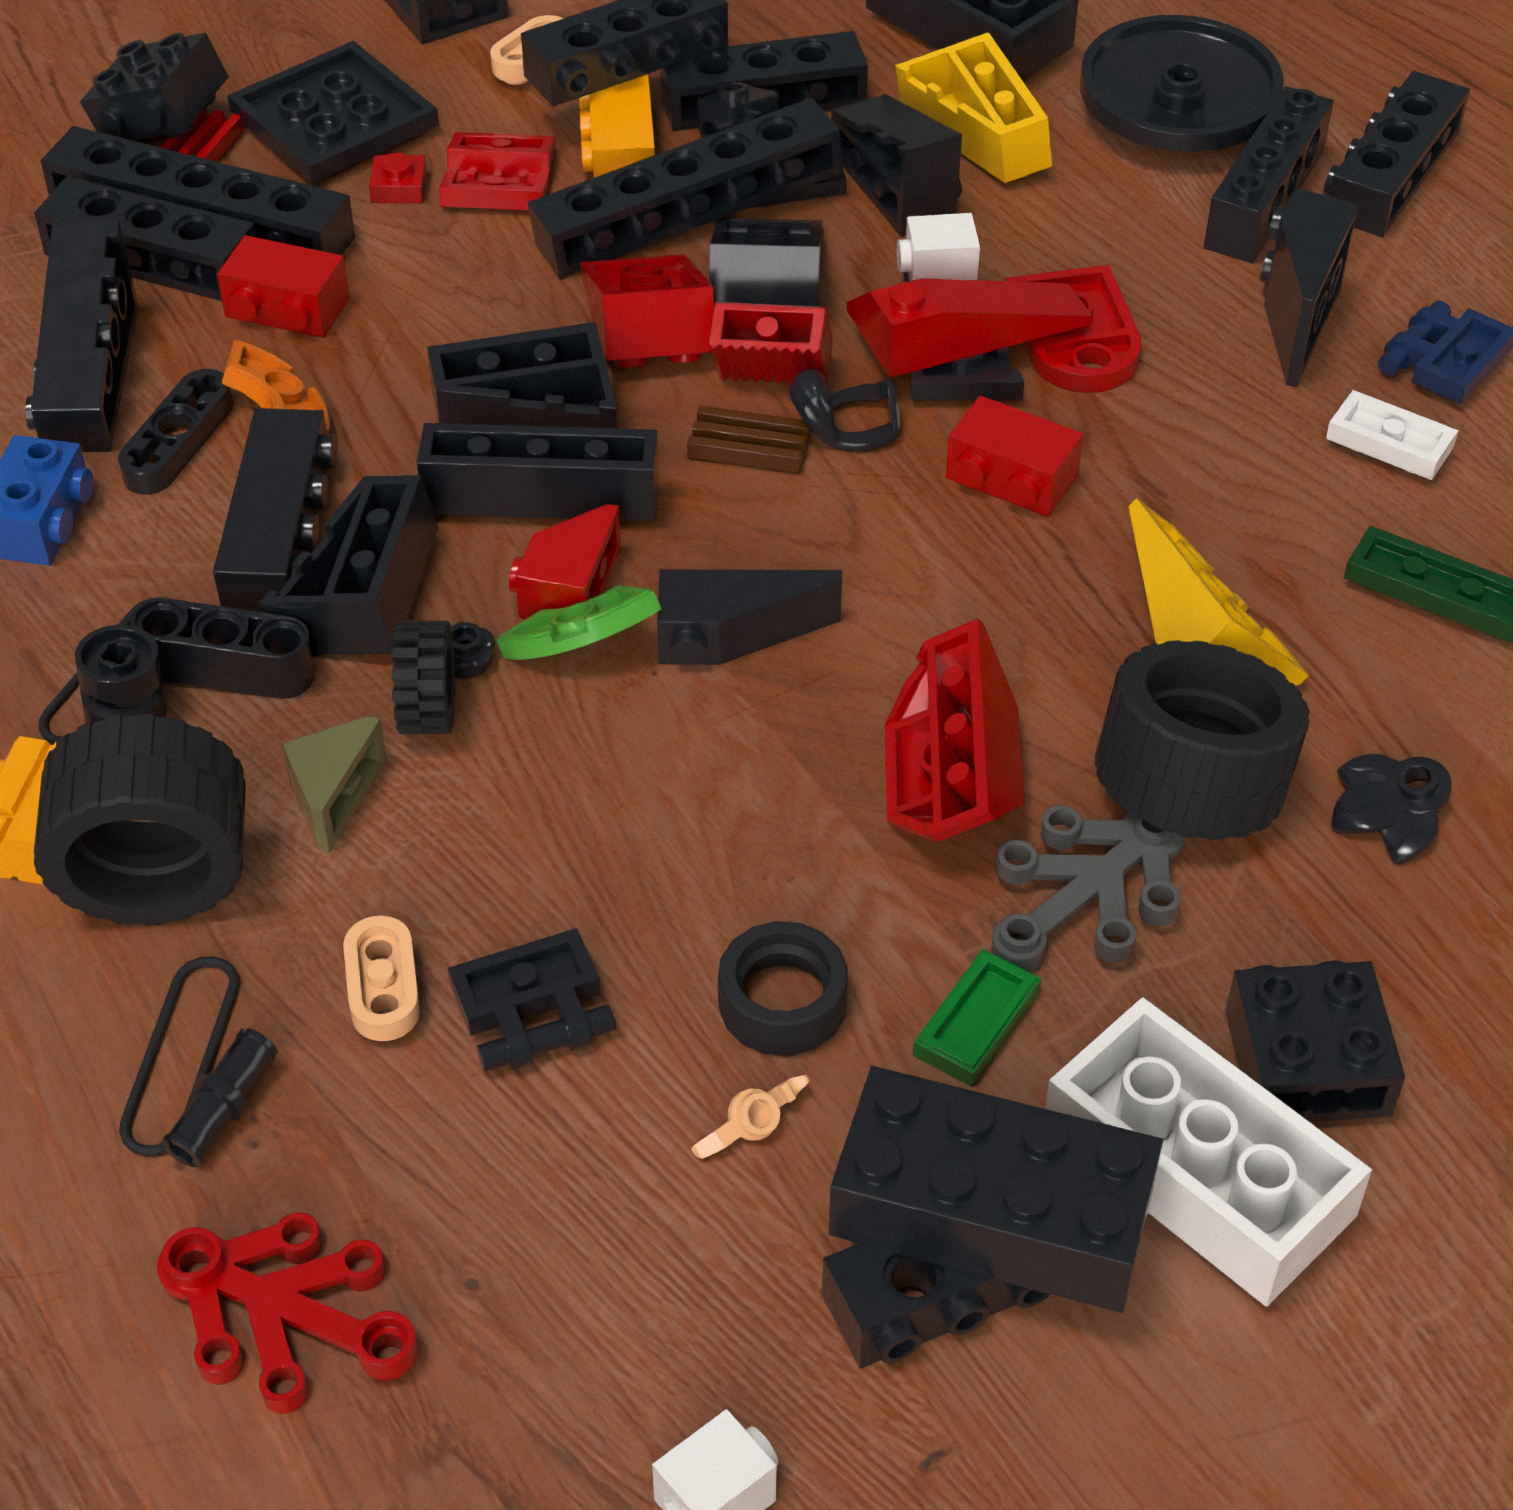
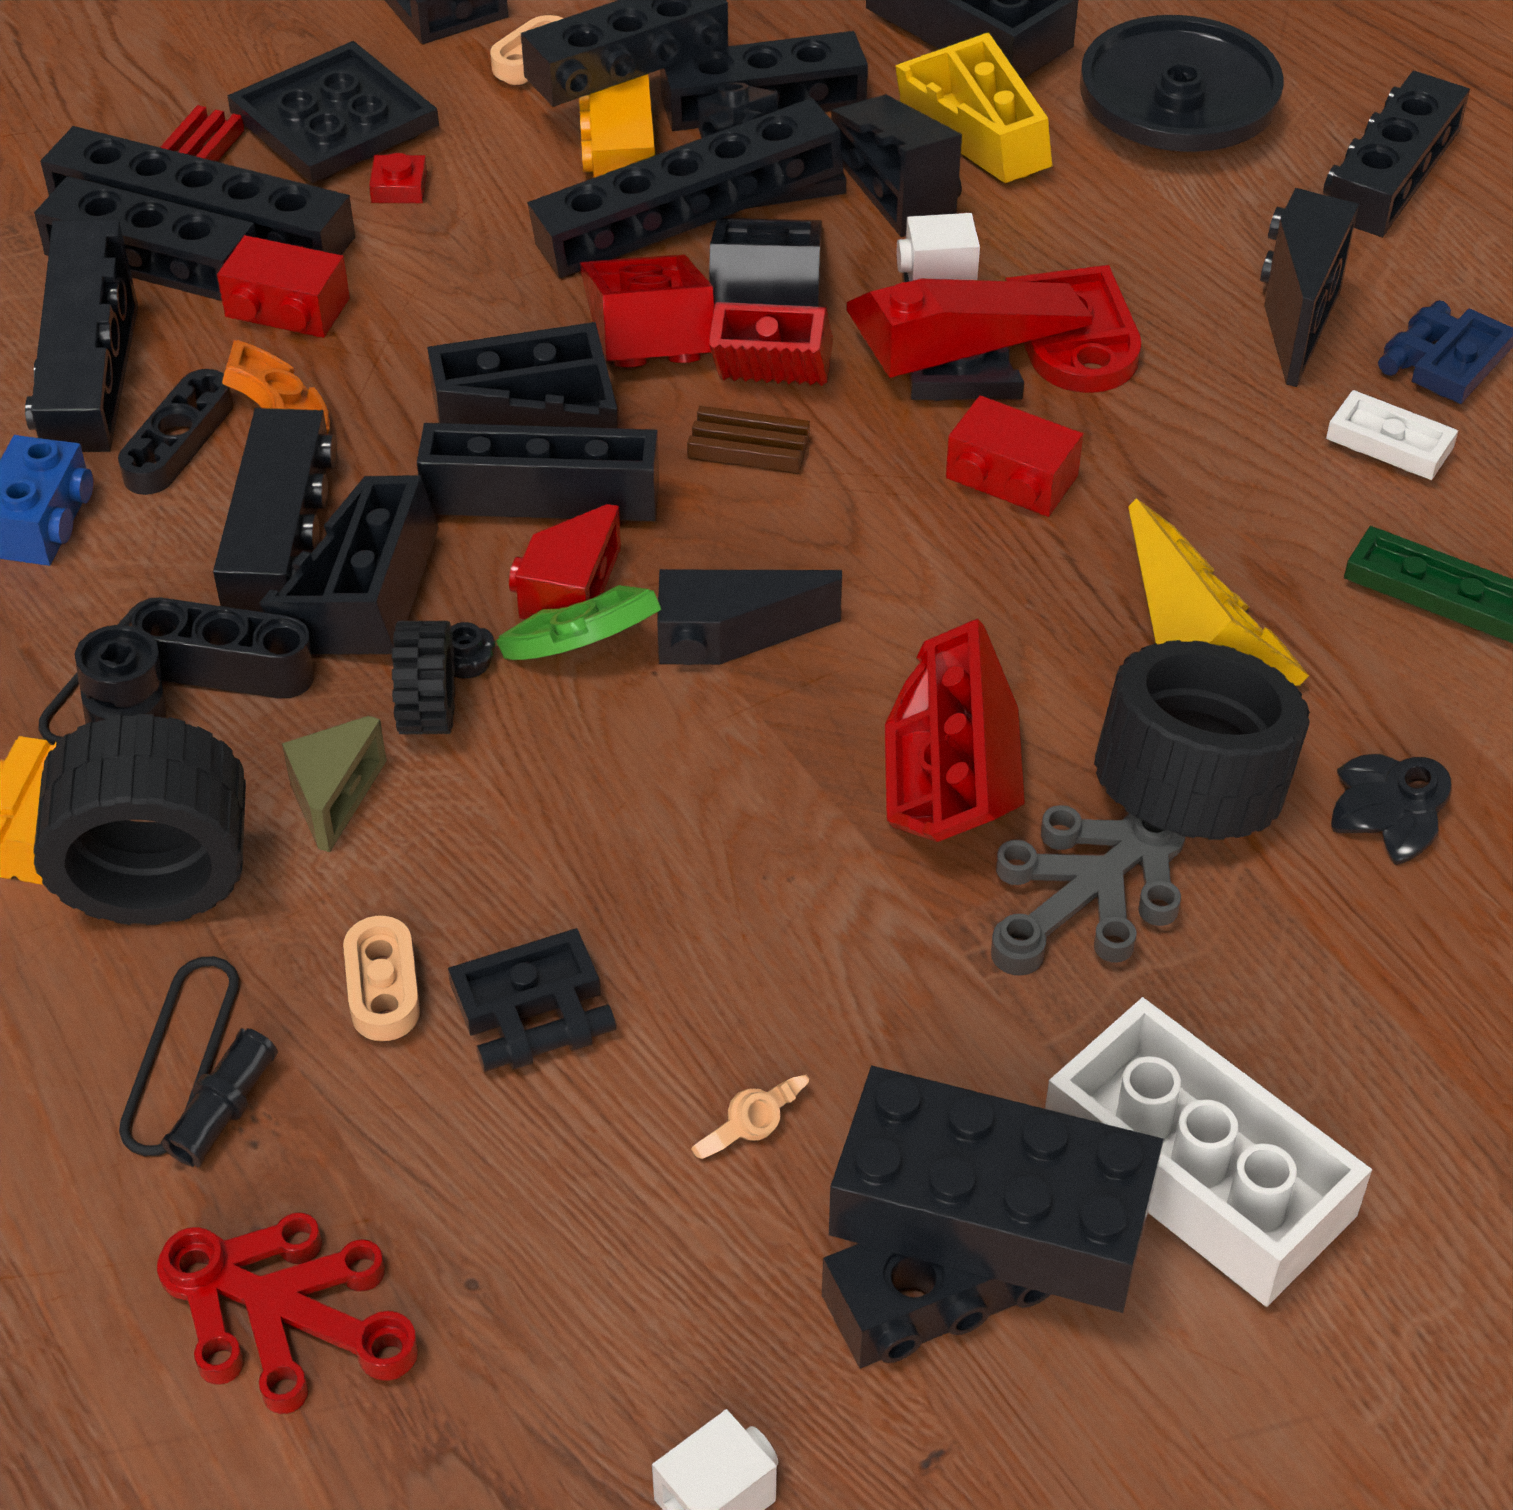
(155, 88): black brick -> none
(496, 170): red slope -> none
(780, 1030): black tyre -> none
(816, 406): black piece -> none
(976, 1017): green tile -> none
(1267, 173): black brick -> none
(1317, 1038): black brick -> none

